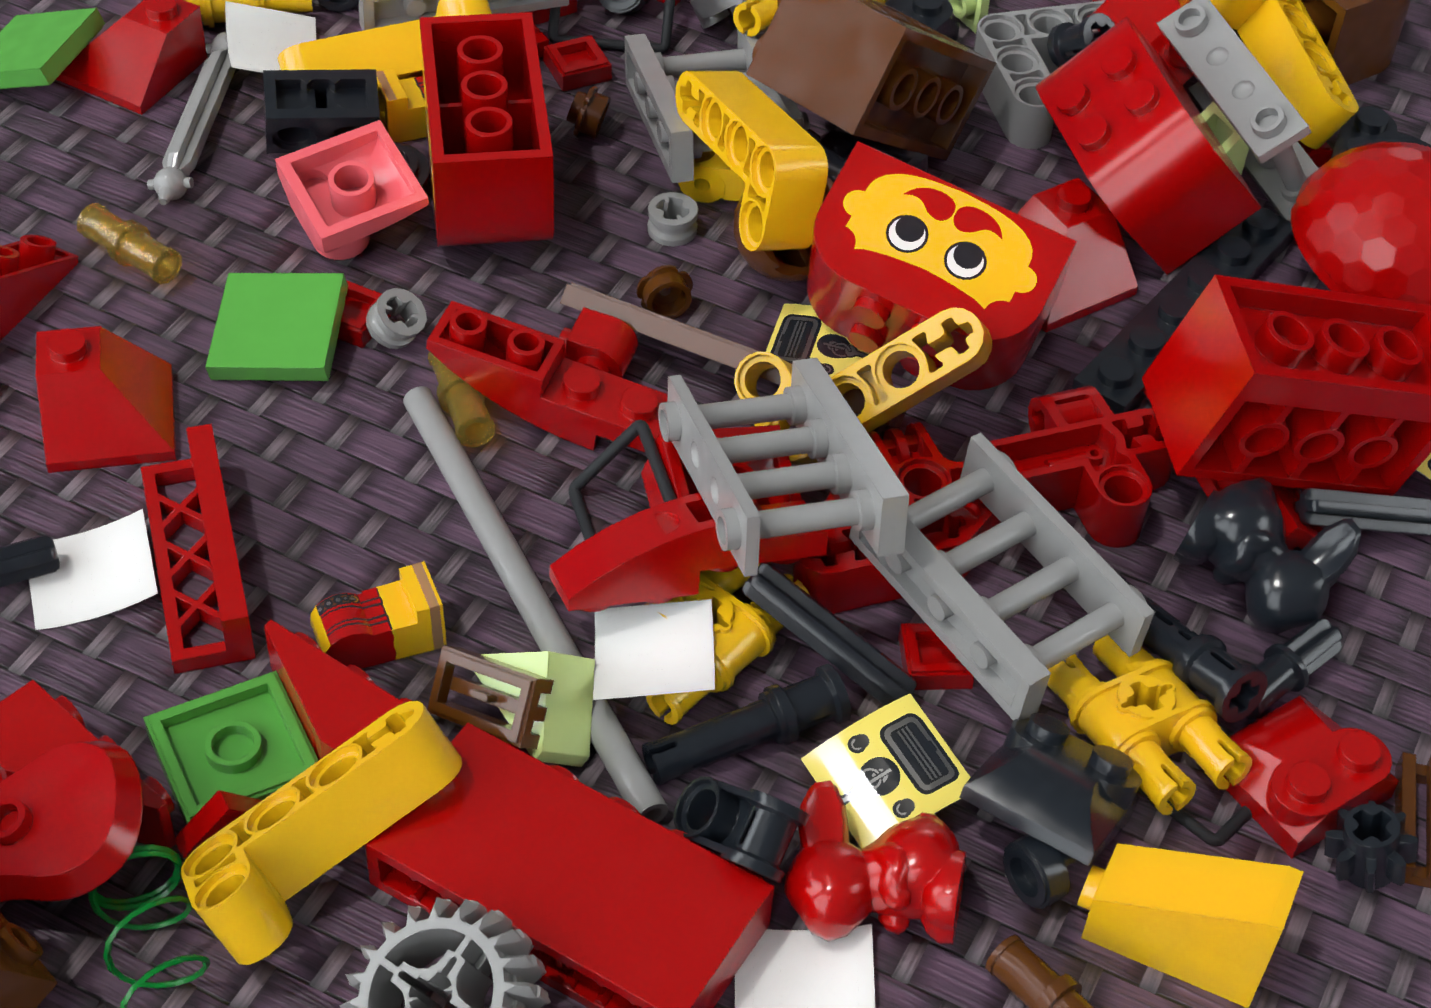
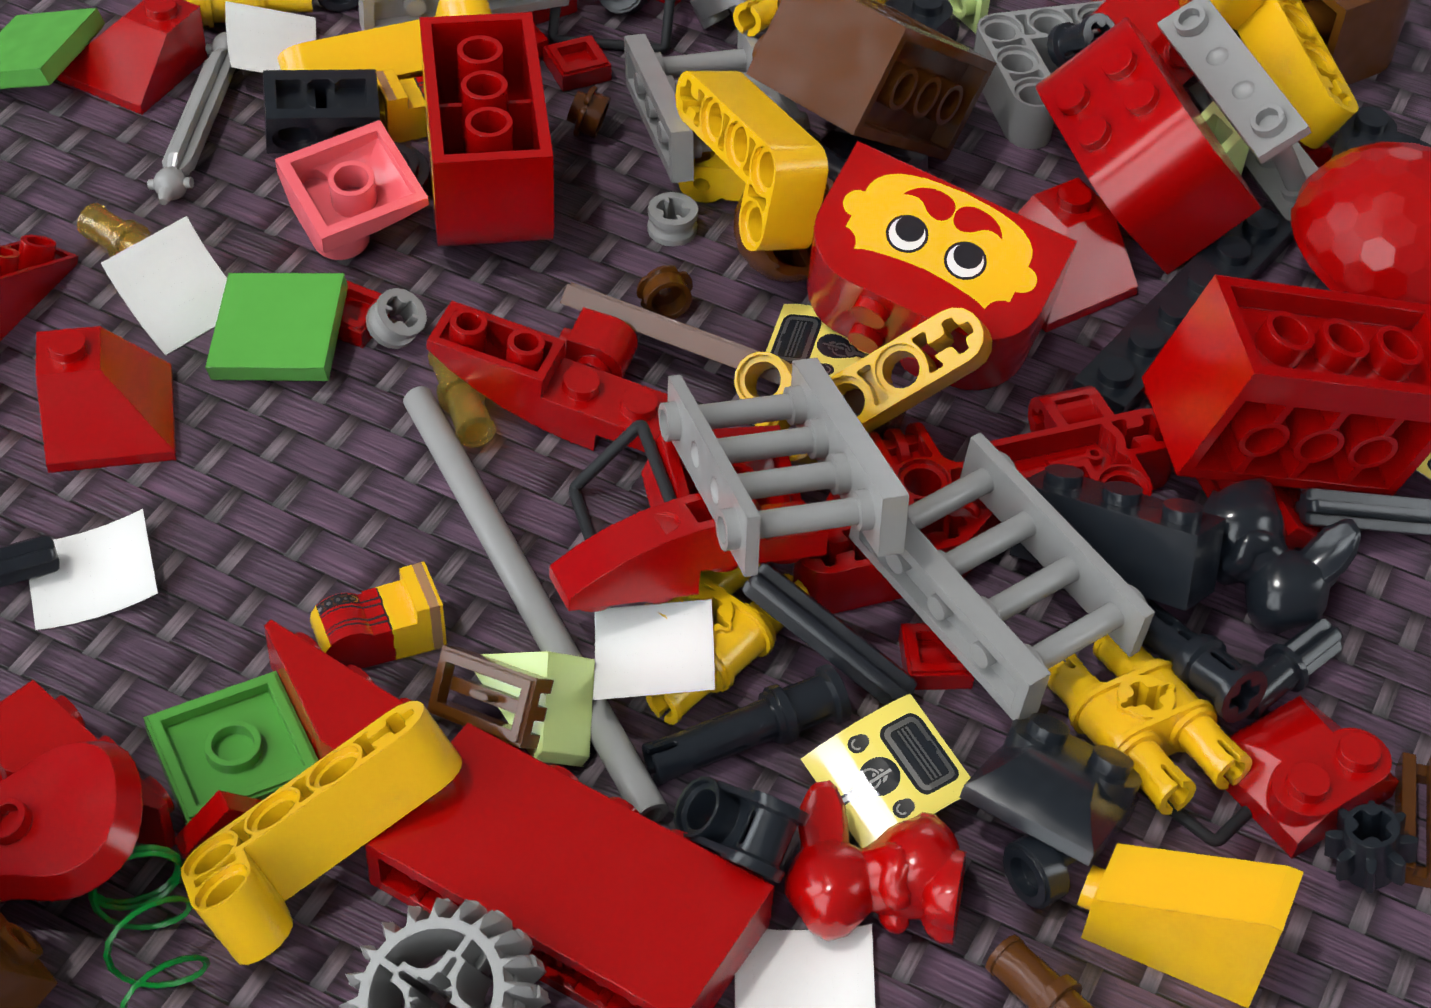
(169, 284): none -> white sticker
(216, 541): red fence -> none
(1153, 543): none -> black brick

